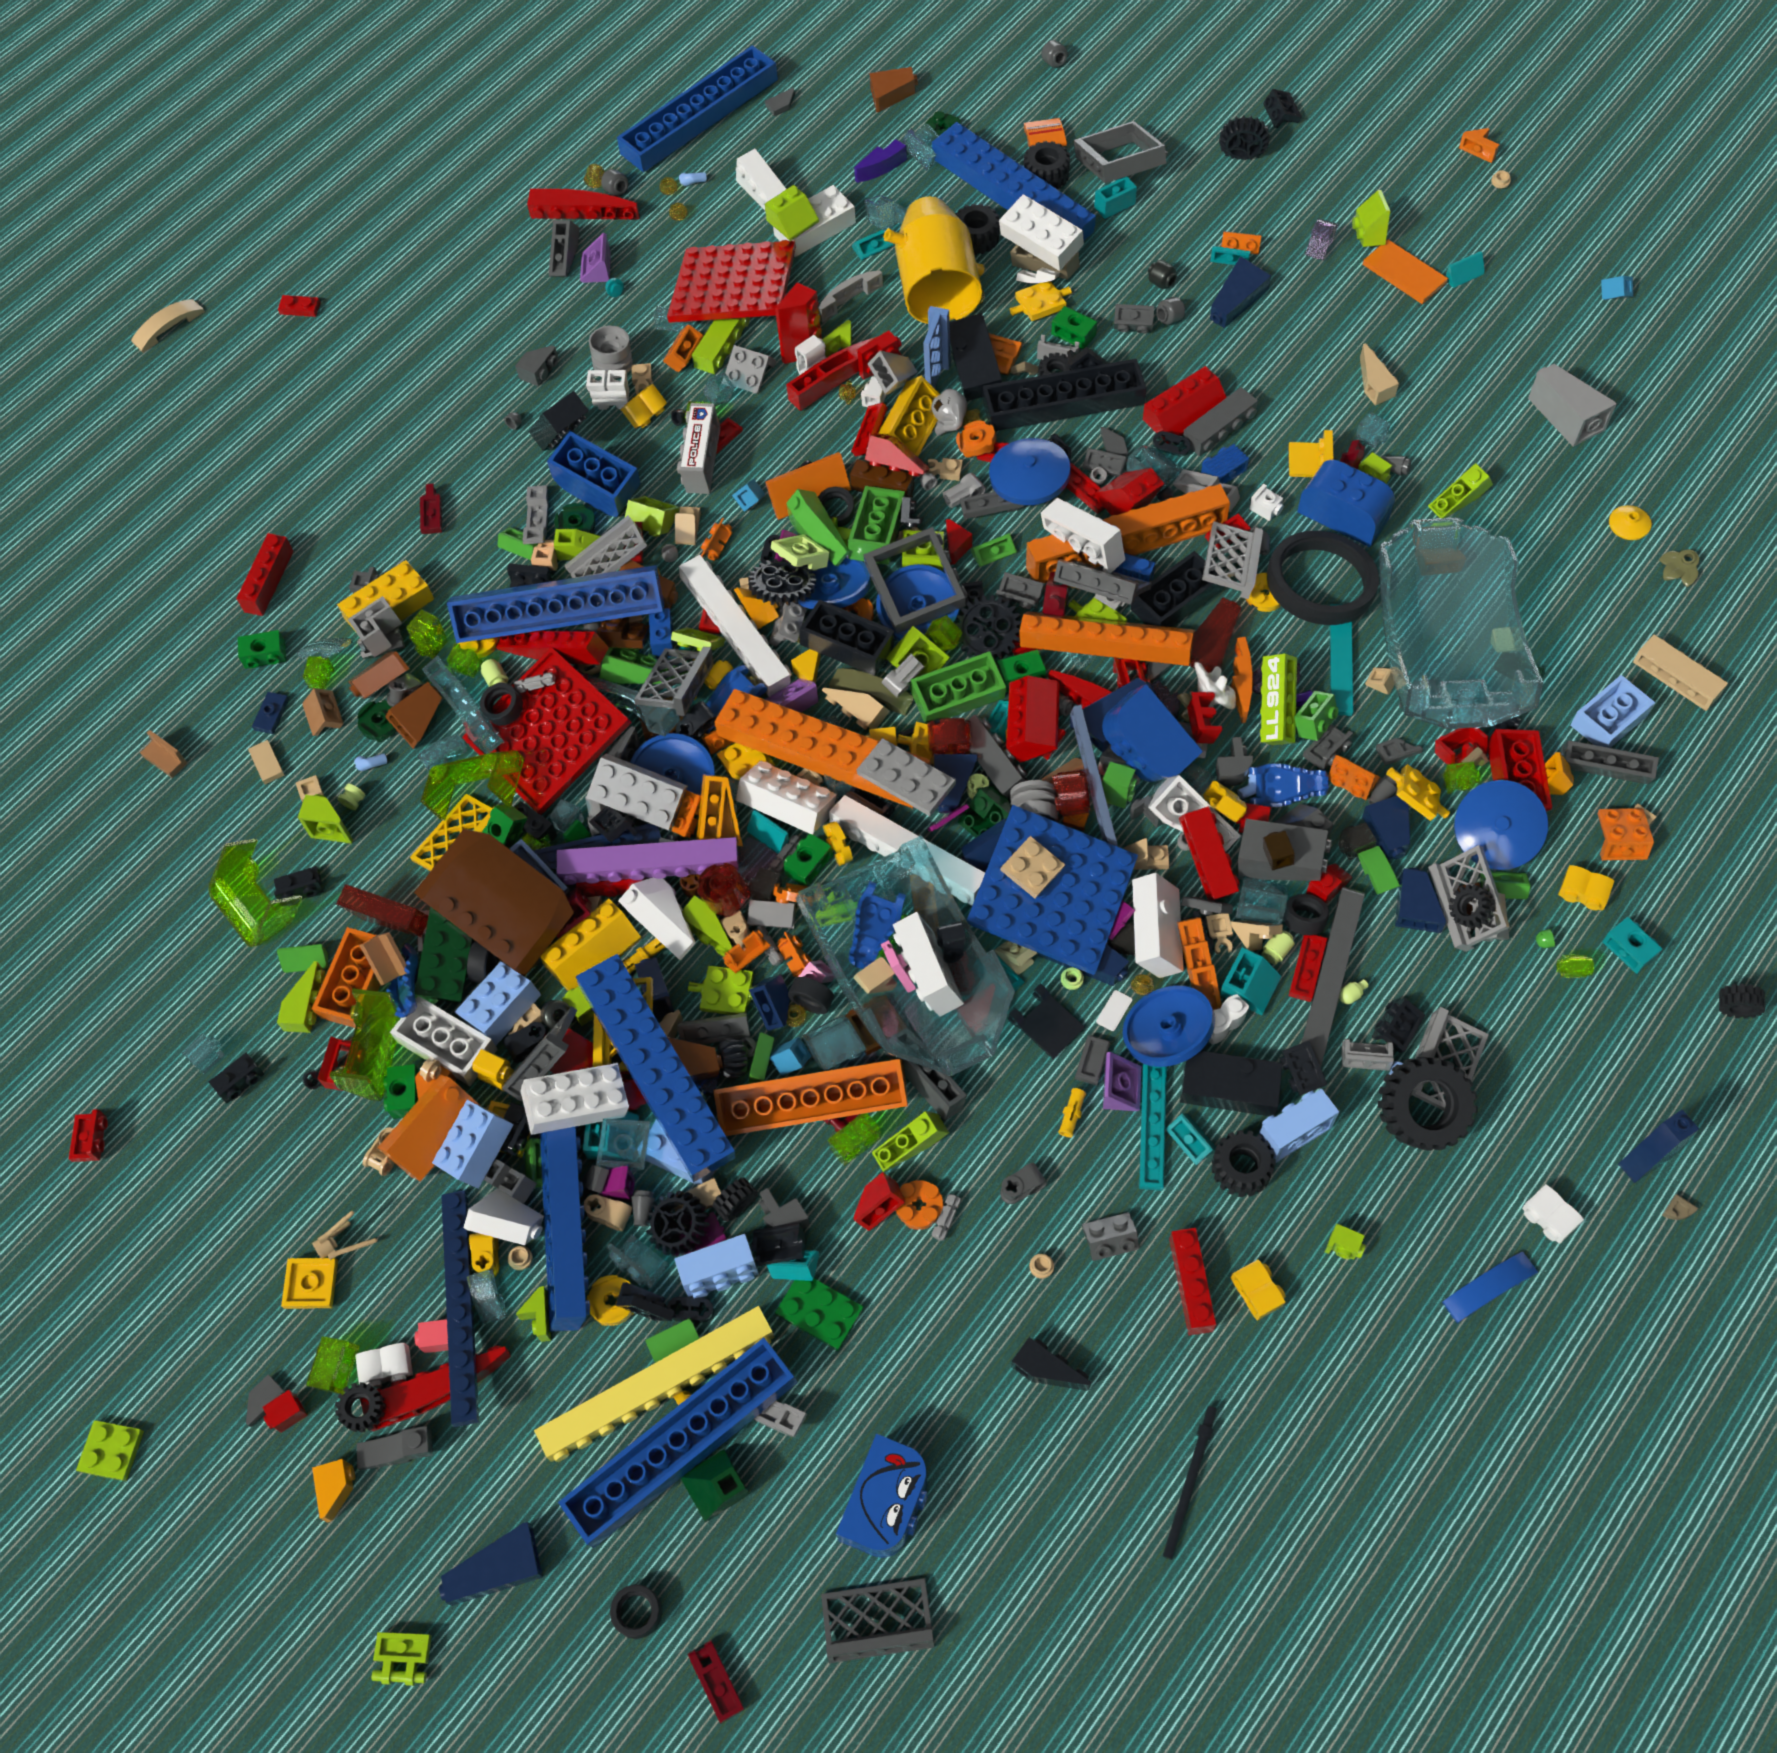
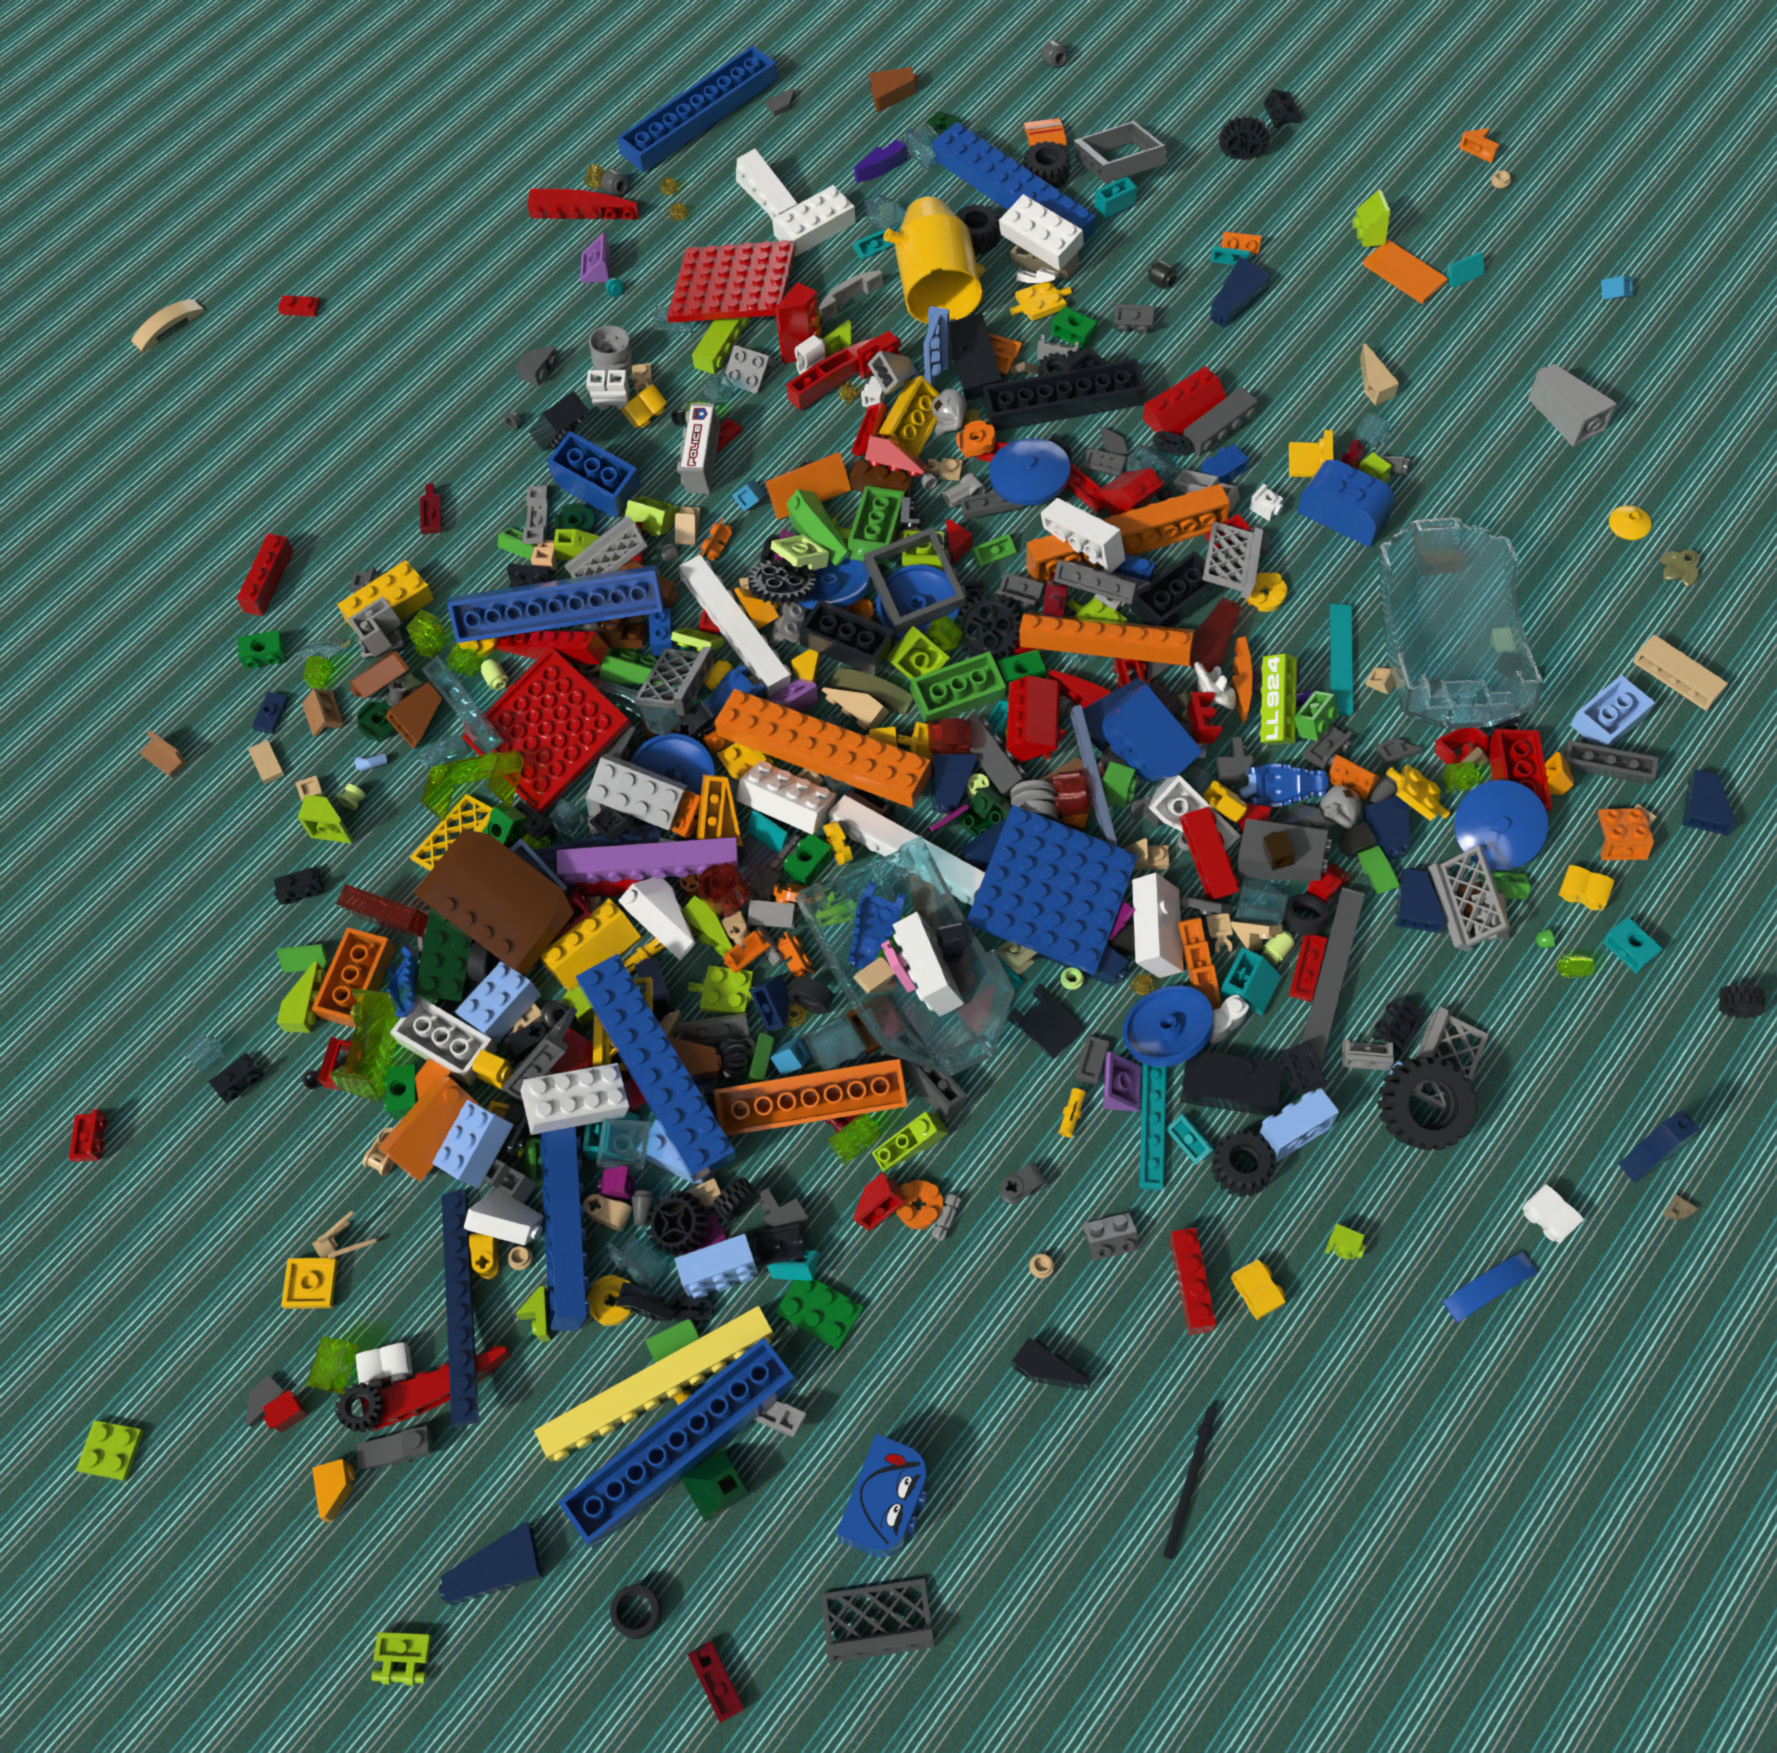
(243, 901): clear neon green windscreen -> none
(384, 957): medium nougat panel -> none
(430, 1070): tan plate -> none
(432, 1336): coral brick -> none
(485, 1297): clear light blue slope -> none
(492, 694): black tyre -> none
(534, 682): light grey axle -> none
(563, 247): dark grey slope -> none
(576, 832): green slope -> none
(595, 1178): dark grey tile -> none
(682, 348): orange brick -> none
(691, 178): light blue arm -> none
(791, 213): lime slope -> none
(818, 971): bright pink bracket -> none
(839, 492): black tyre -> none
(899, 680): light grey piece -> none
(906, 777): light grey plate -> none
(1032, 867): tan plate -> none
(1098, 470): light grey hinge -> none
(1114, 1010): white sticker -> none
(1170, 310): dark grey head -> none
(1312, 611): black tyre -> none
(1321, 237): clear purple brick -> none
(1341, 806): none -> light grey piece
(1352, 991): yellowish green cylinder -> none
(1461, 492): lime slope -> none
(1483, 910): black tyre -> none
(1707, 804): none -> dark blue slope

